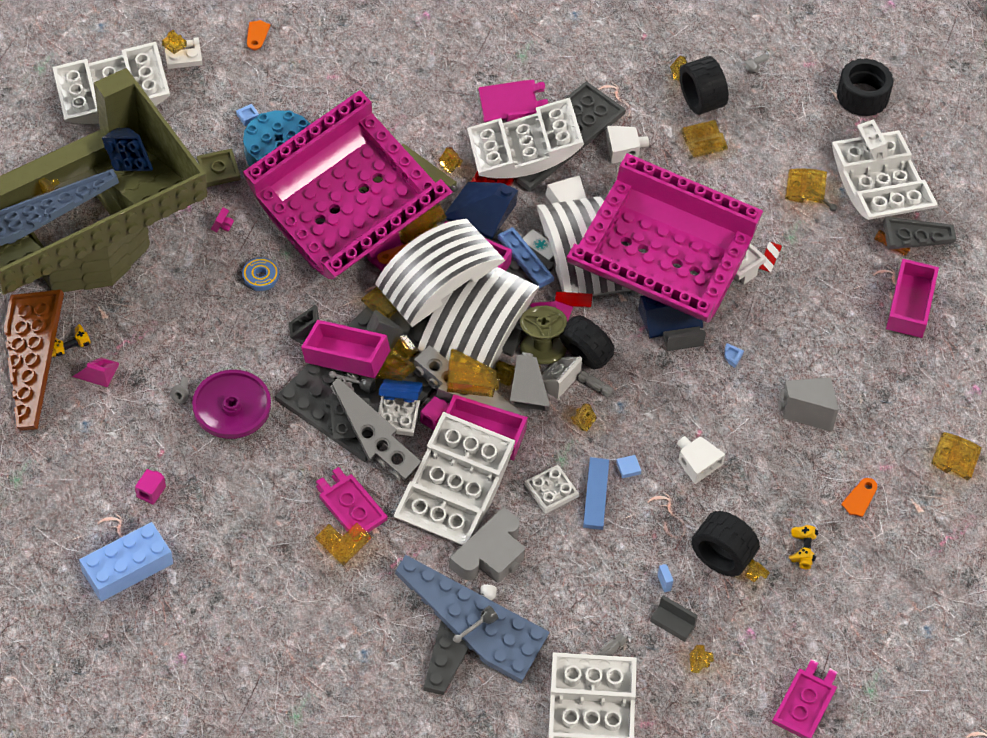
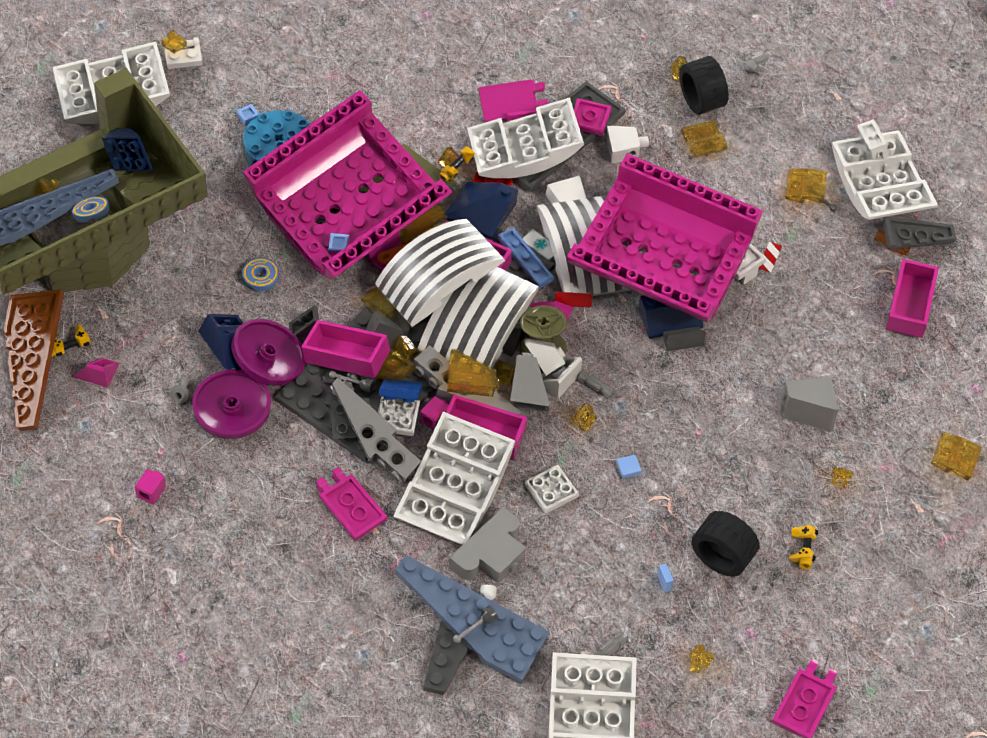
(90, 208): none -> medium blue tile
(126, 561): light blue piece -> none
(218, 334): none -> dark blue slope
(219, 167): olive plate -> none
(222, 221): dark pink tile -> none
(257, 34): orange piece -> none
(268, 352): none -> magenta dish
(337, 242): none -> light blue tile
(344, 546): clear yellow plate -> none
(450, 172): none -> yellow piece
(547, 354): none -> white slope
(588, 341): black tyre -> none
(592, 116): none -> dark pink tile
(596, 493): medium blue tile -> none
(674, 618): dark grey panel -> none
(699, 458): white torso -> none
(733, 354): light blue tile -> none
(756, 570): clear yellow tile -> none
(841, 473): none -> clear yellow tile
(860, 497): orange piece -> none
(865, 72): black tyre -> none

